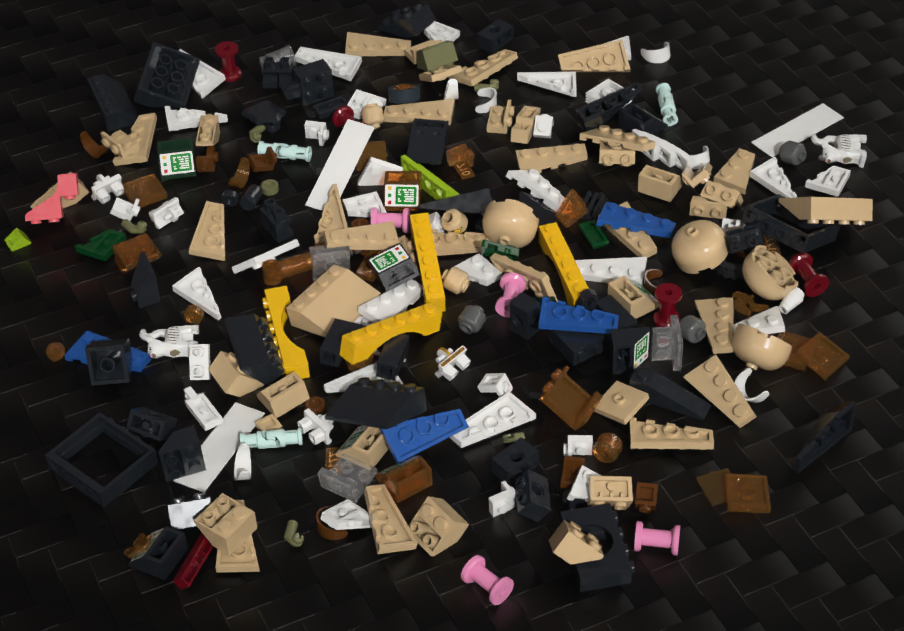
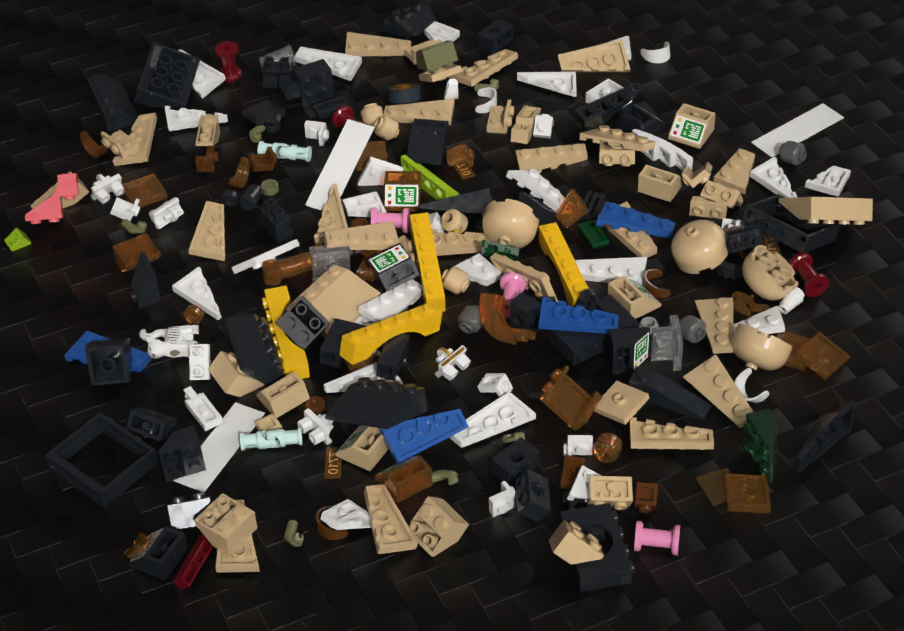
(55, 351): clear orange plate -> none
(101, 245): dark green wing -> none
(176, 158): slope -> none
(242, 463): white helmet -> none
(303, 323): none -> black slope
(347, 477): clear bracket -> none
(363, 98): white wing -> none
(386, 127): none -> tan head
(442, 474): none -> olive arm
(476, 571): bright pink piece -> none
(492, 316): none -> clear orange arch
(649, 322): none -> light grey plate
(666, 103): light aqua piece -> none
(668, 295): dark red piece -> none
(692, 126): none -> slope
(701, 159): white helmet -> none
(762, 440): none -> clear green slope
(846, 149): white animal -> none

